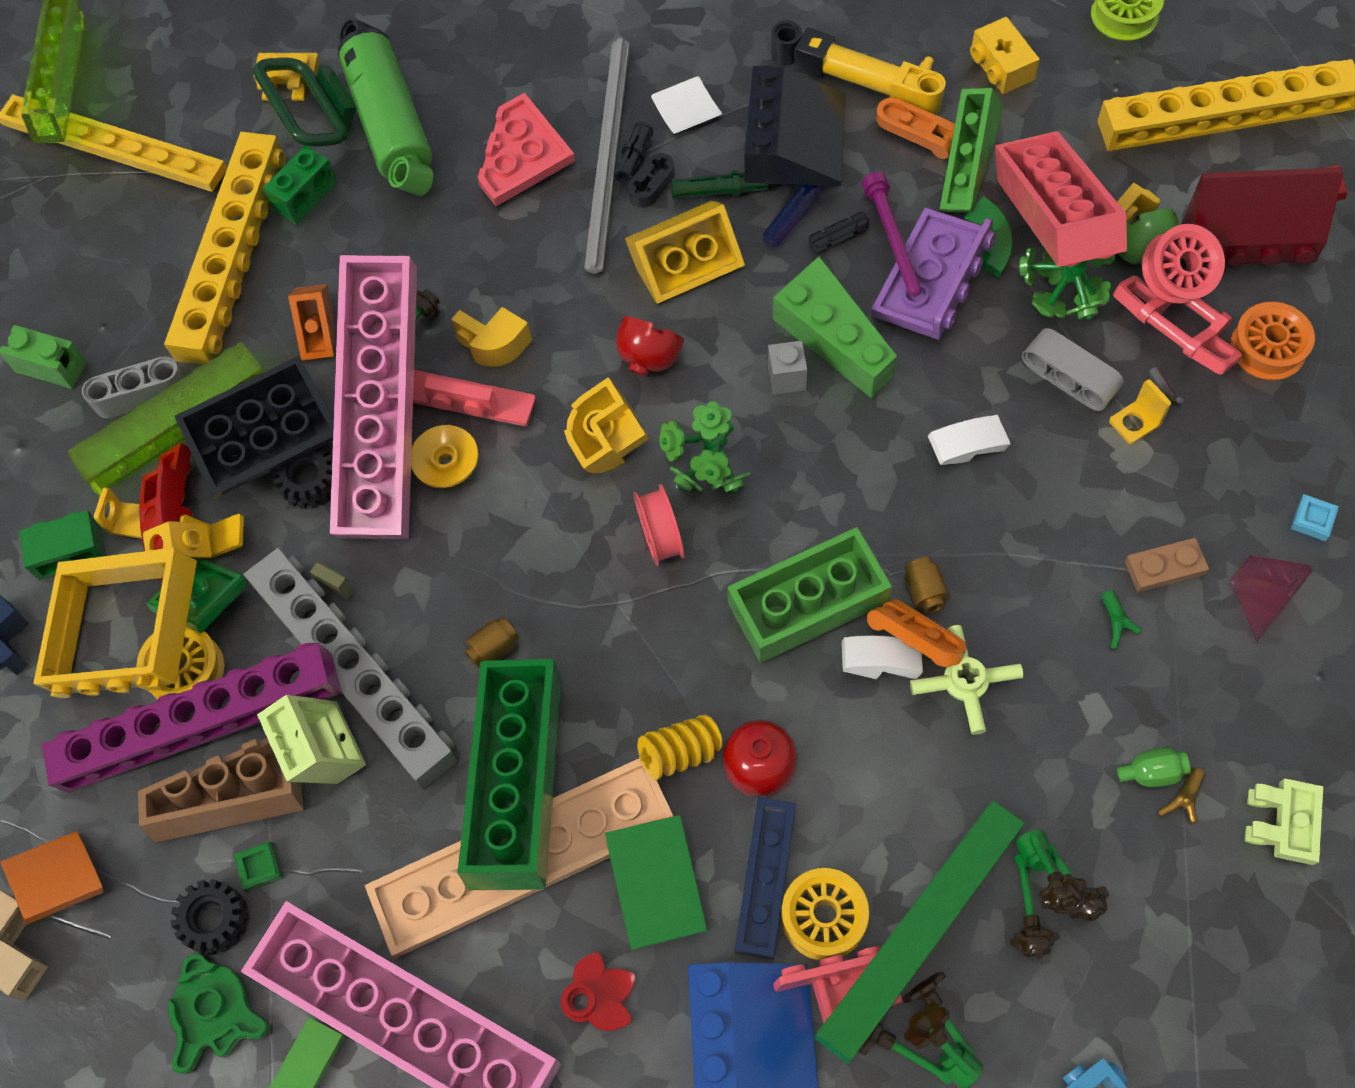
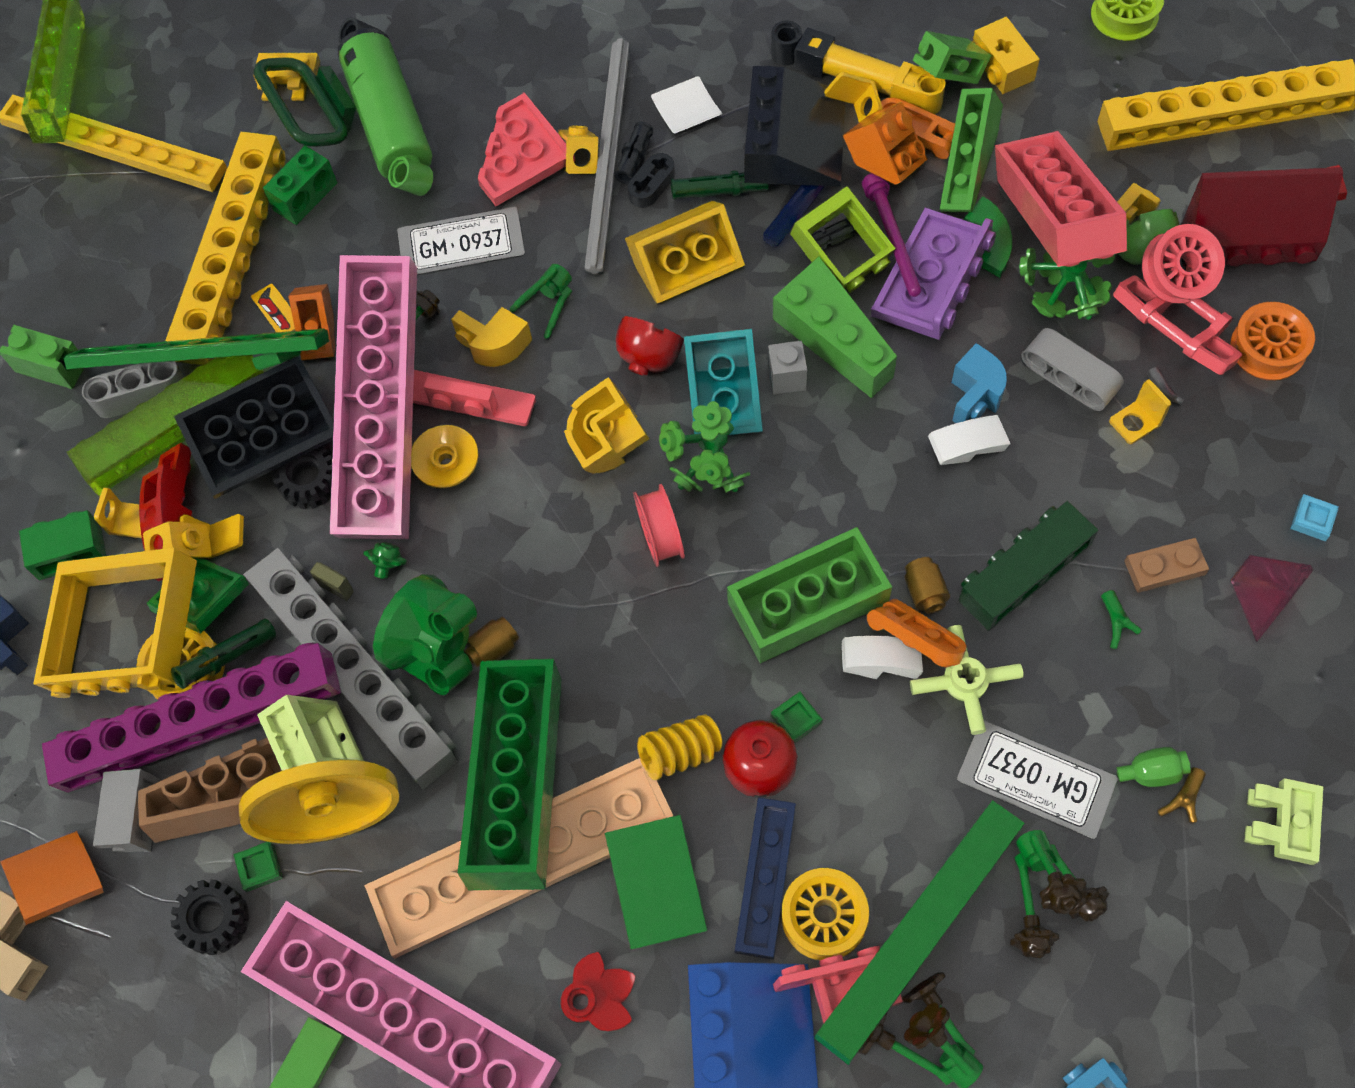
(118, 812): none -> light grey hinge
(190, 671): none -> dark green pin
(197, 348): none -> green tile
(210, 1011): green tile -> none
(267, 360): none -> green tile
(274, 308): none -> sticker
(318, 801): none -> yellow dish
(384, 557): none -> green plant
(426, 633): none -> green piece
(462, 240): none -> sticker
(551, 284): none -> green plant
(577, 138): none -> yellow bracket
(724, 371): none -> teal slope
(797, 716): none -> green tile
(848, 204): none -> lime window
(854, 91): none -> yellow bracket
(886, 144): none -> orange slope
(943, 57): none -> bright green brick
(982, 380): none -> dark azure brick
(1027, 564): none -> dark green brick
(1038, 779): none -> sticker

